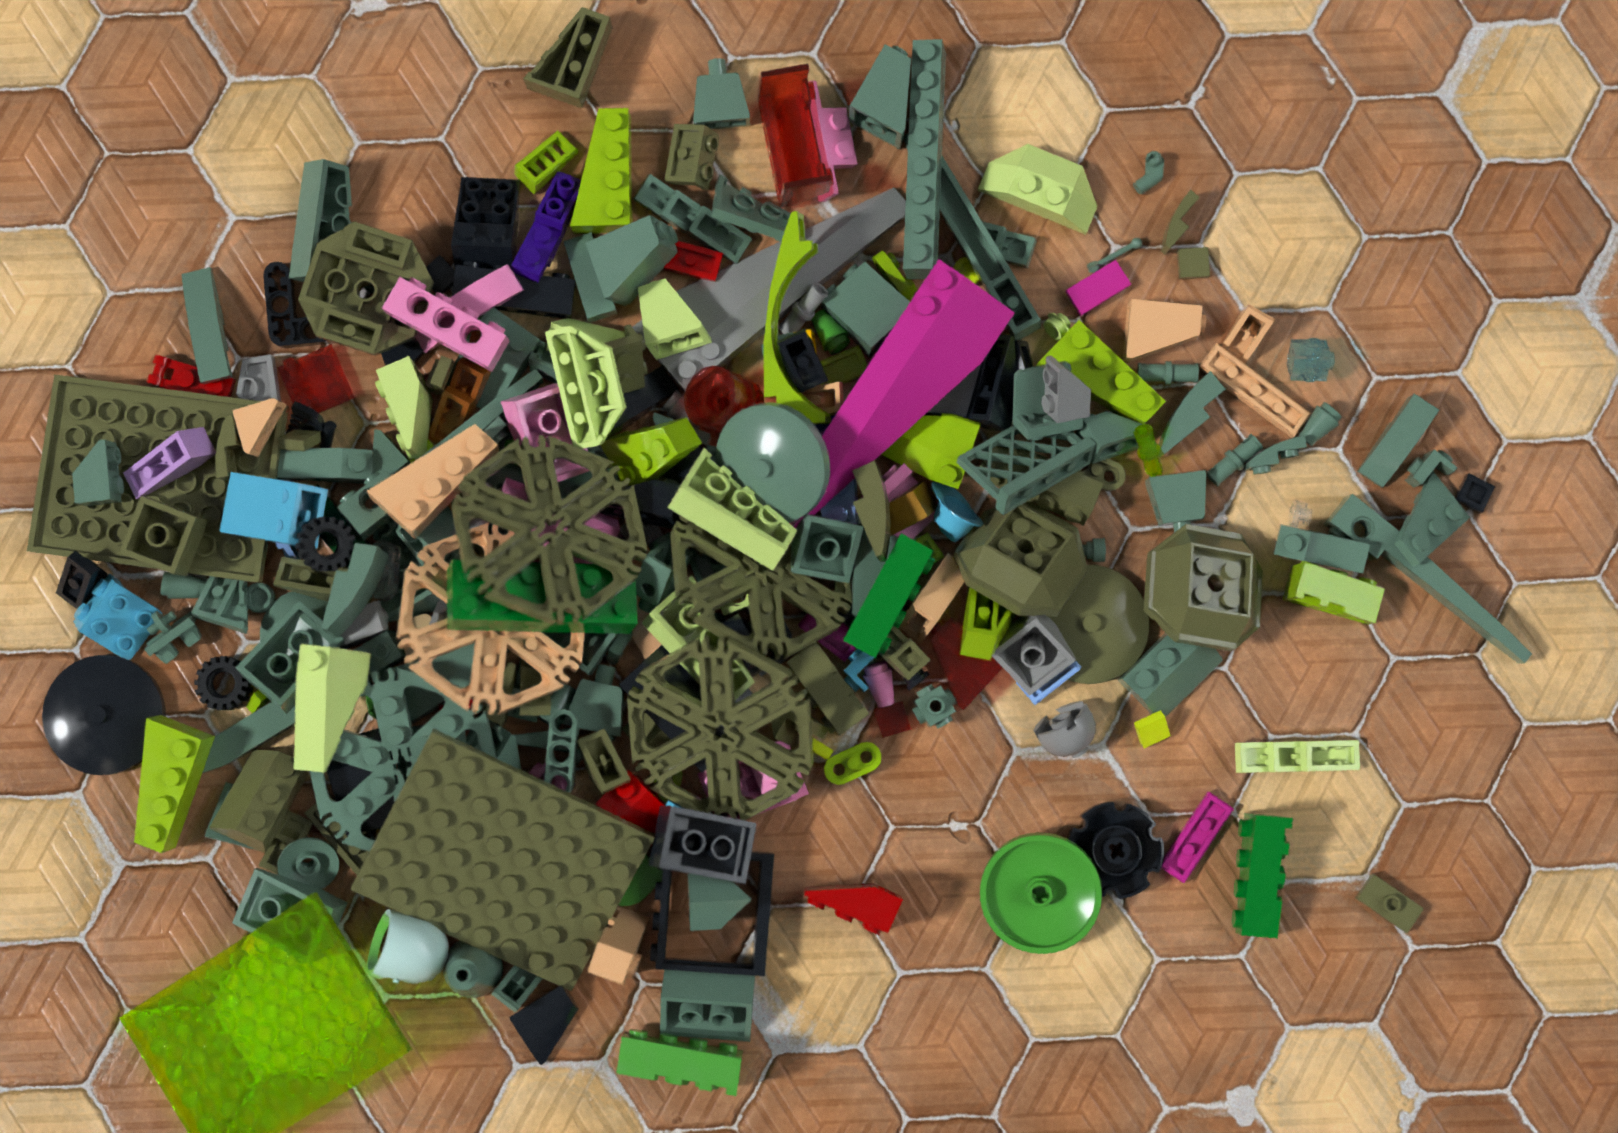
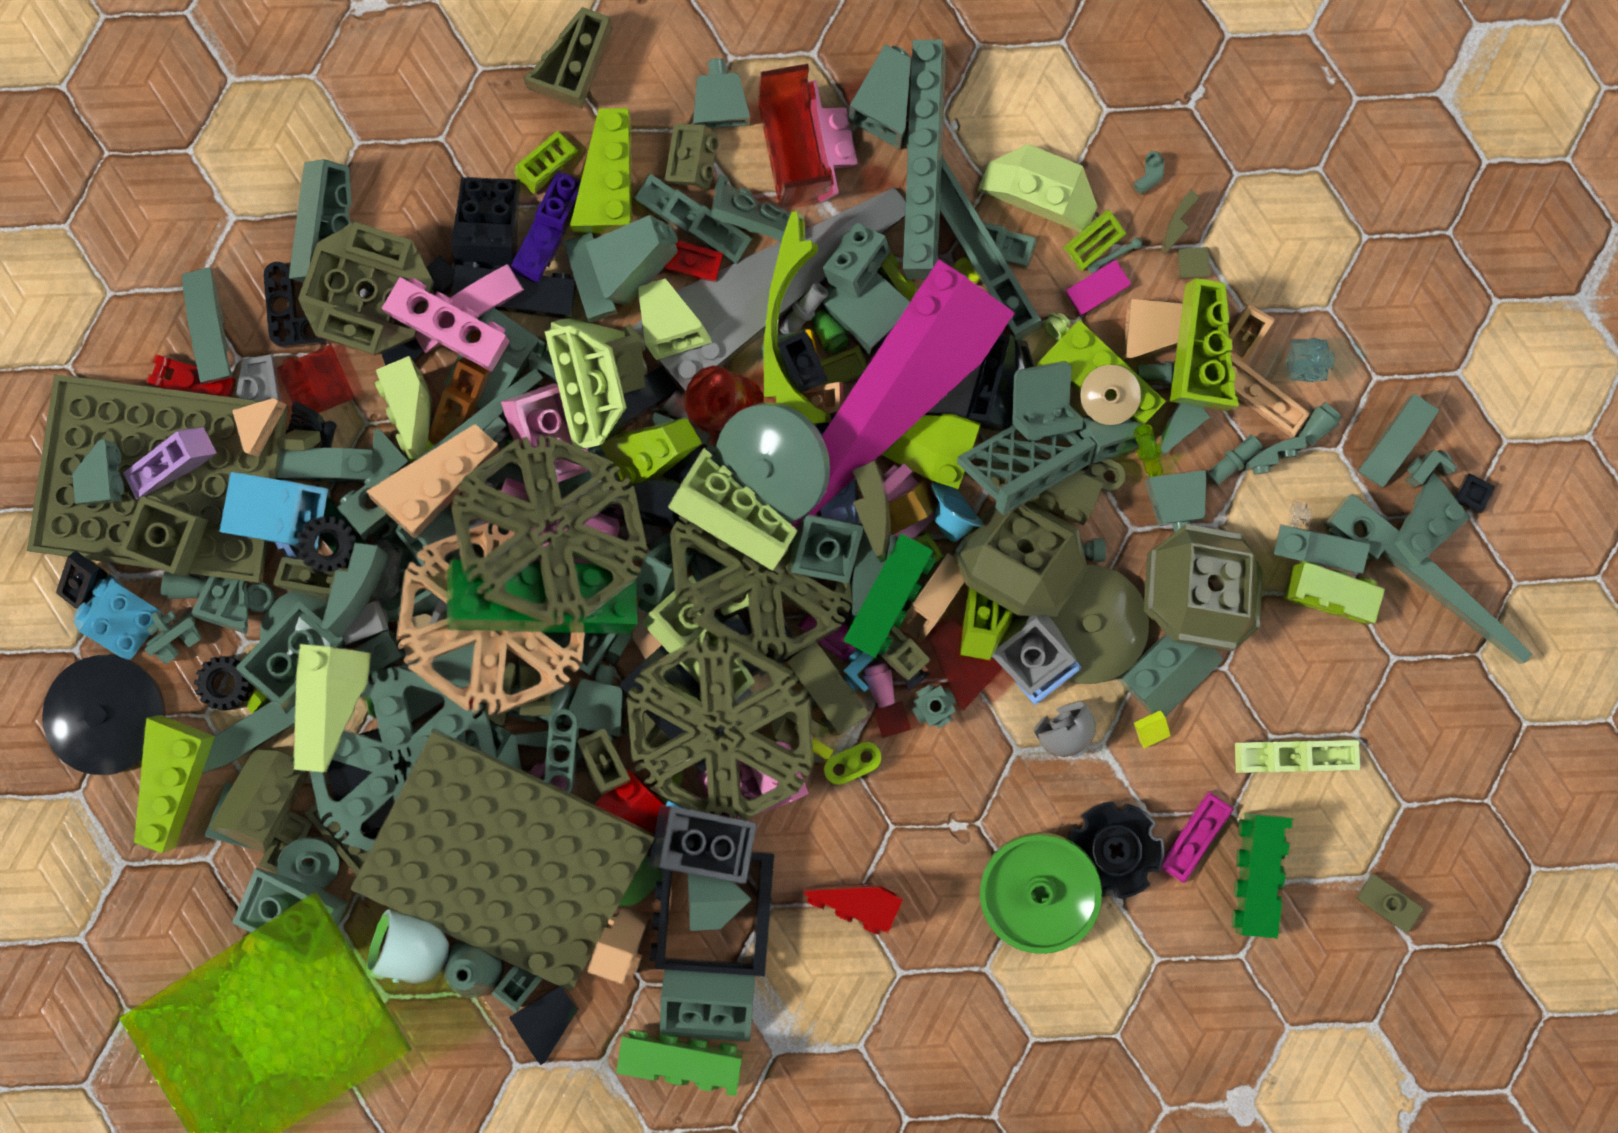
(225, 455): olive slope -> none
(439, 375): olive slope -> none
(856, 259): none -> sand green brick
(1065, 394): light grey slope -> none
(1089, 230): none -> lime tile
(1113, 378): none -> tan dish
(1203, 353): none -> lime wedge

